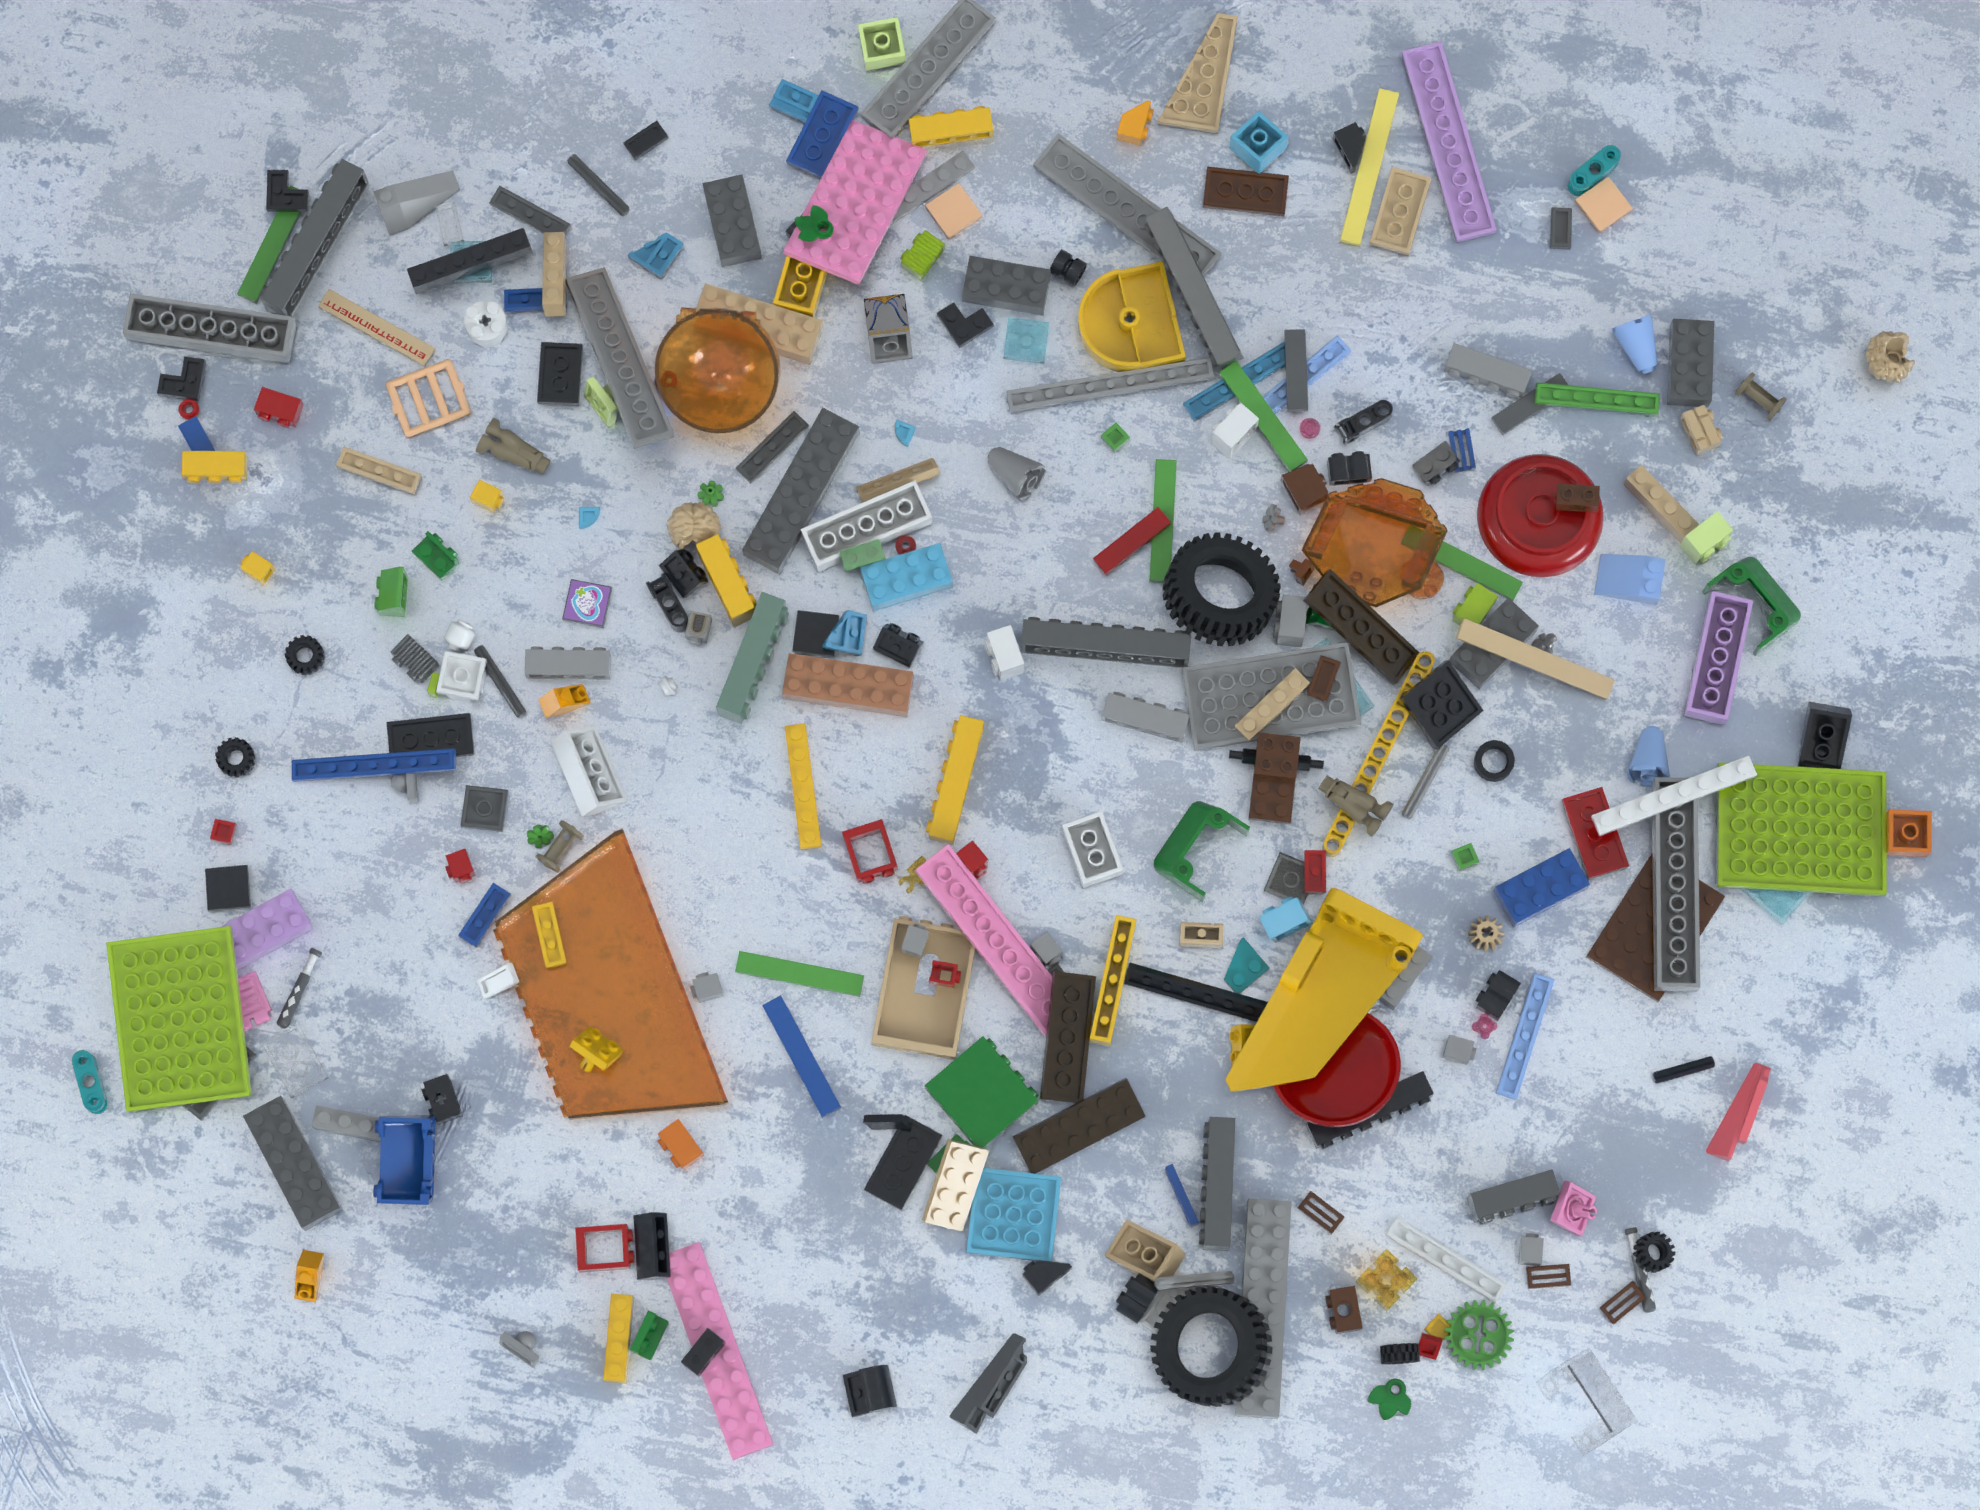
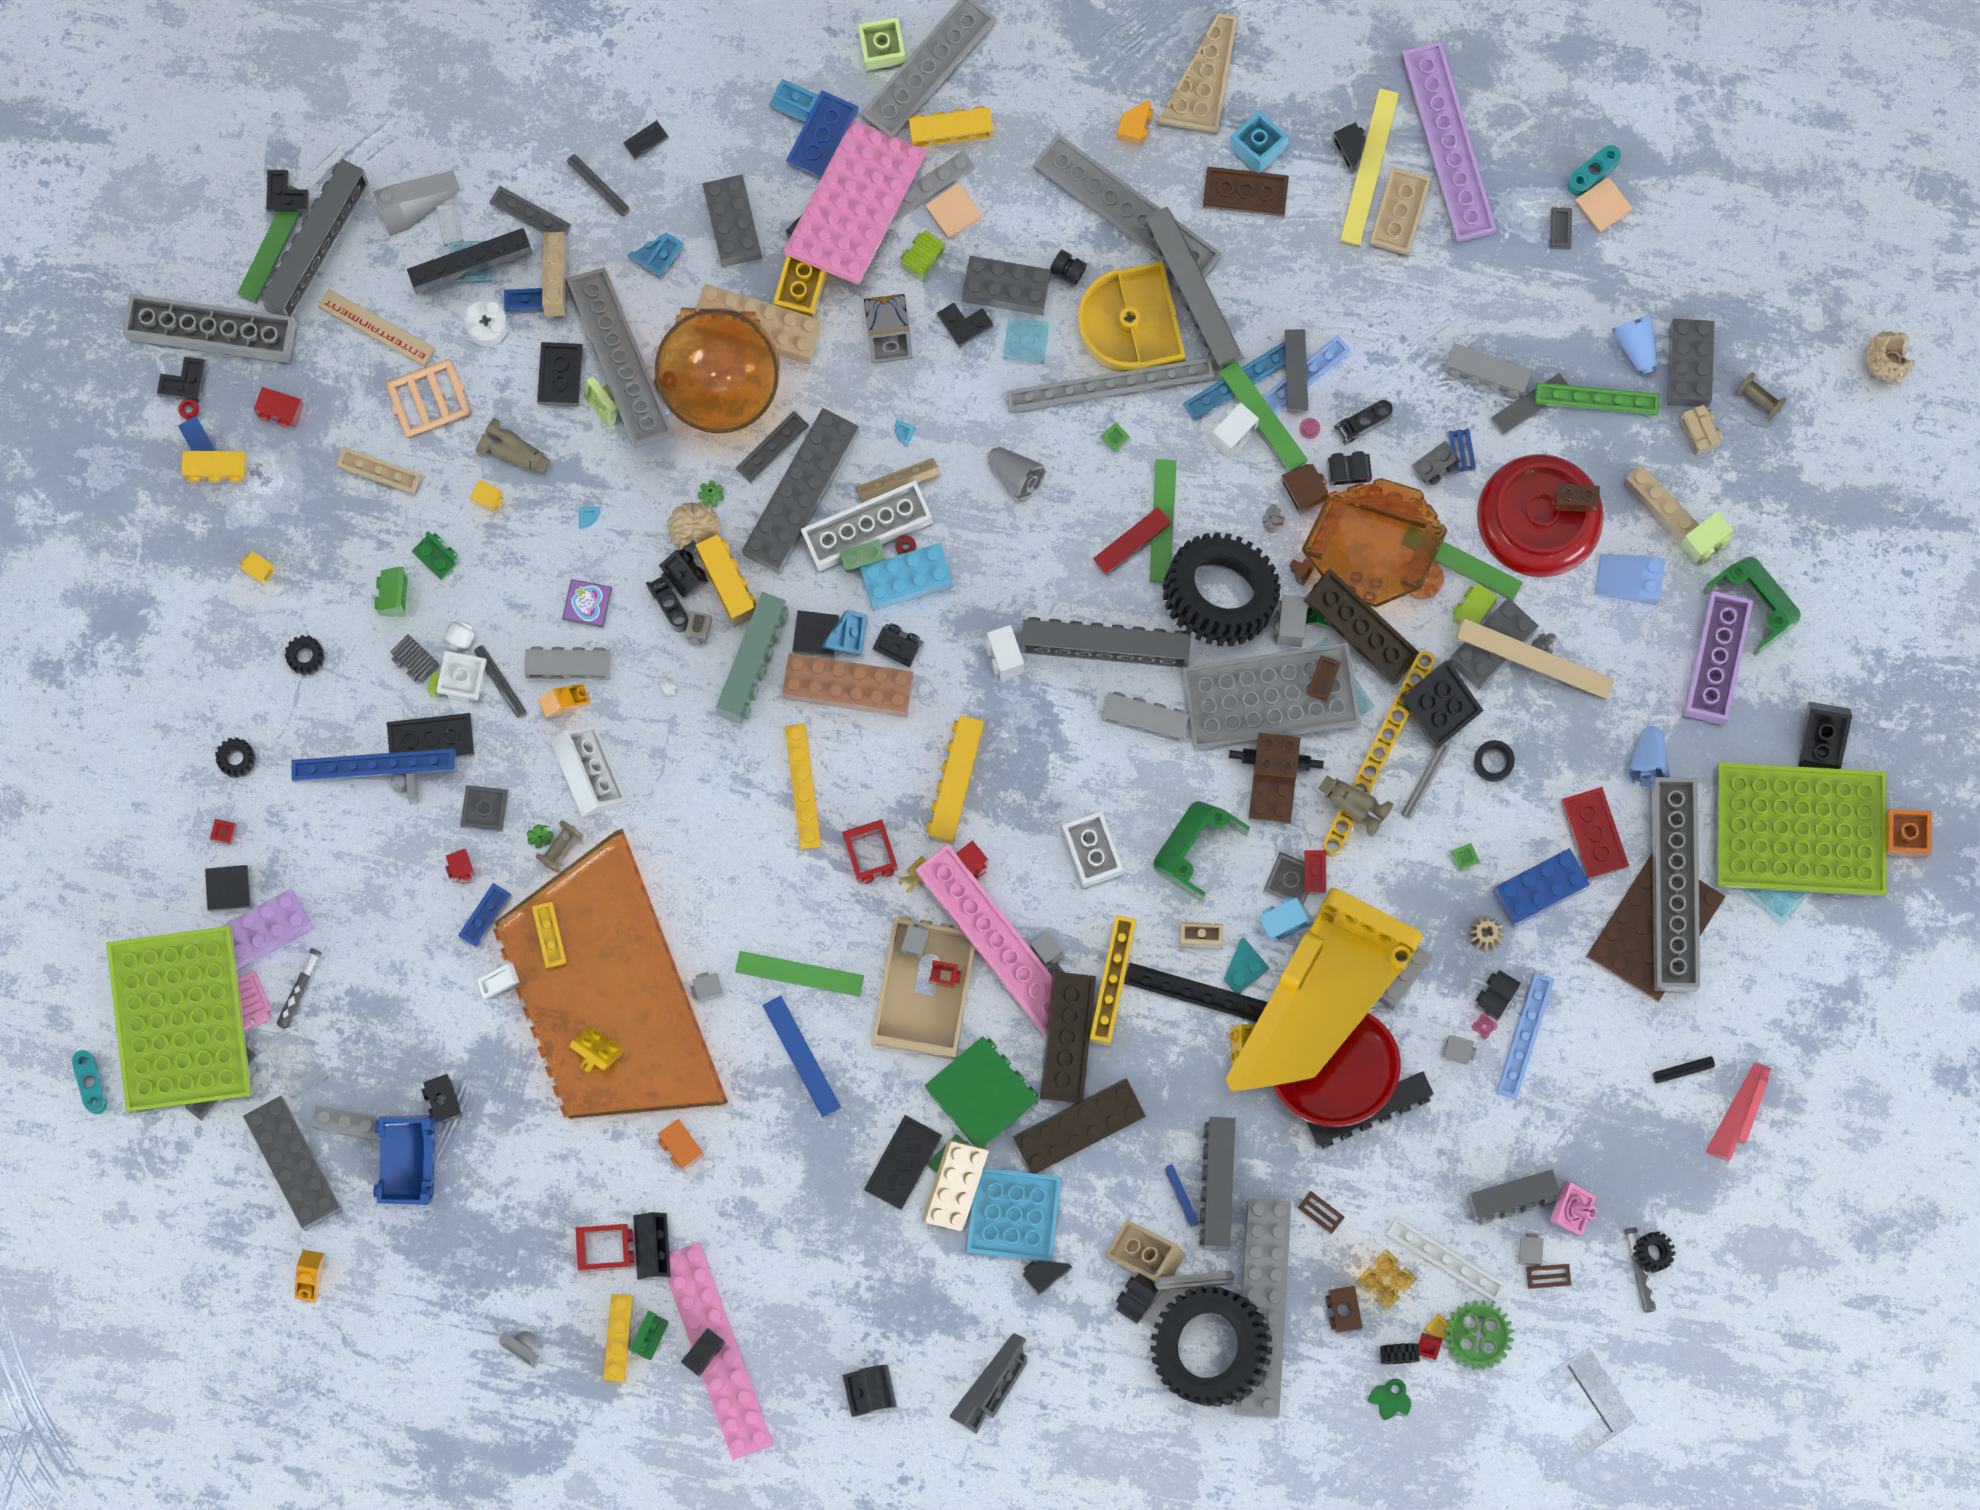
(811, 225): green plate -> none
(887, 1121): black tile -> none
(1272, 705): tan plate -> none
(1637, 1290): reddish brown tile -> none
(1674, 795): white plate -> none

